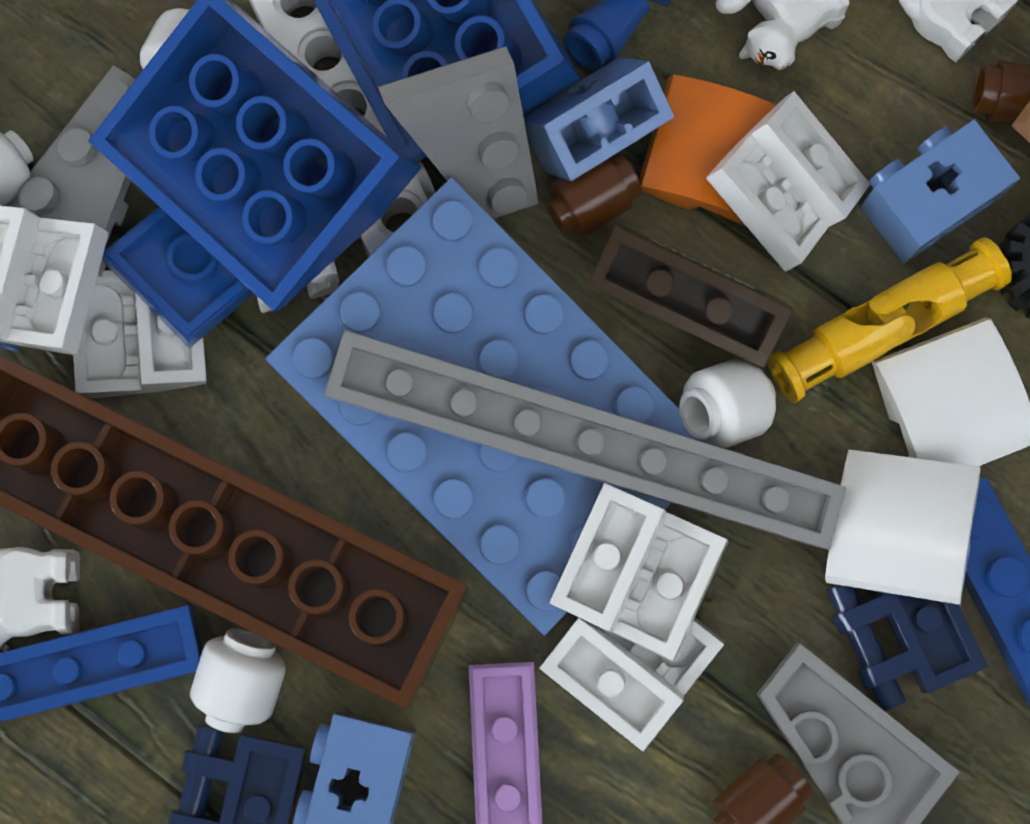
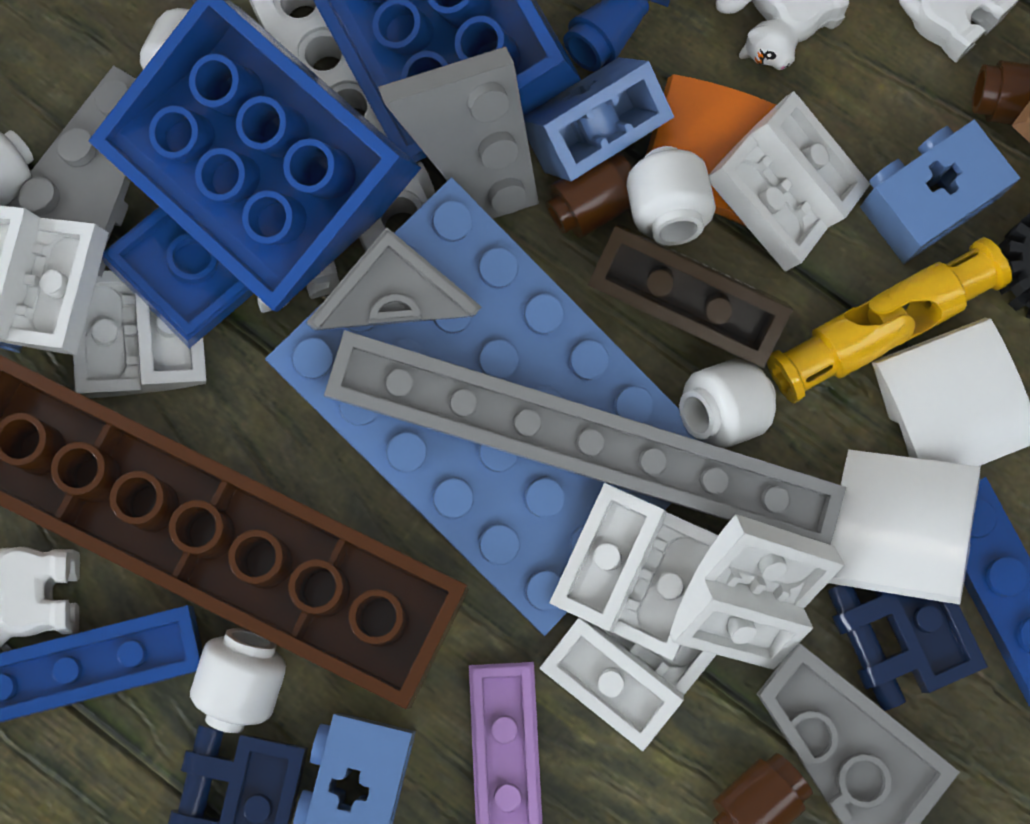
(390, 288): none -> light grey tile
(671, 195): none -> white head
(754, 593): none -> white slope

